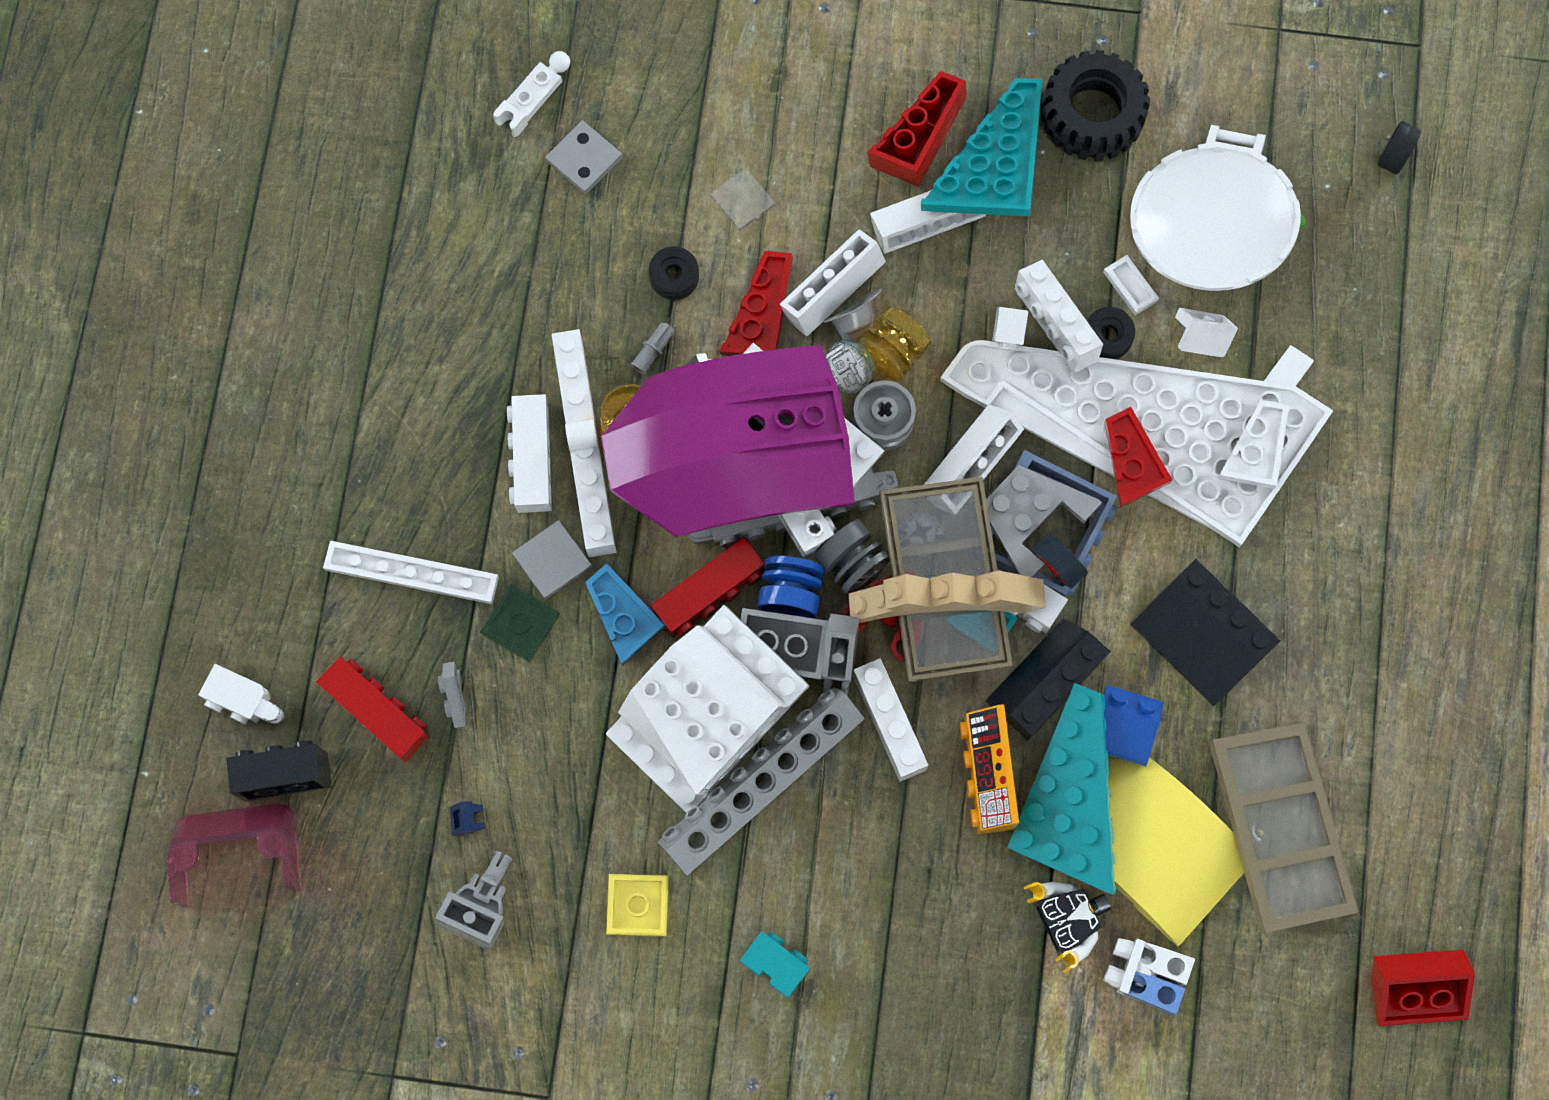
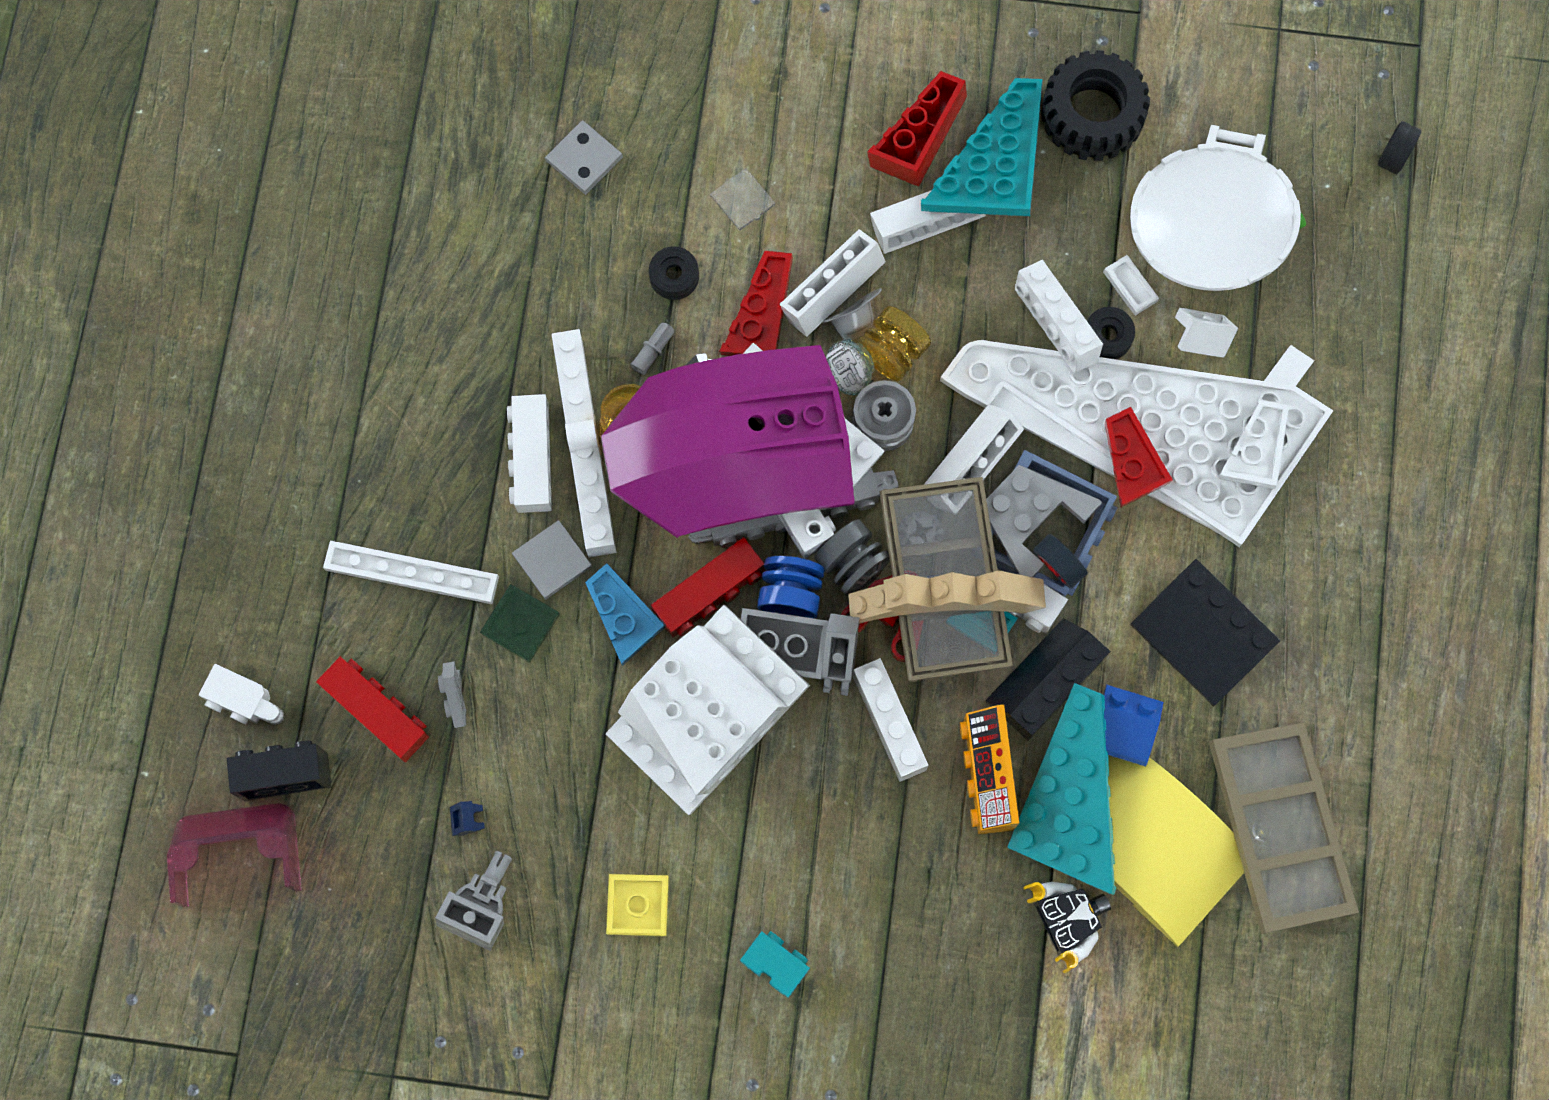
(532, 93): white plate -> none
(776, 779): light grey brick -> none
(1010, 327): white hinge -> none
(1141, 972): white hips -> none
(1422, 987): red slope -> none

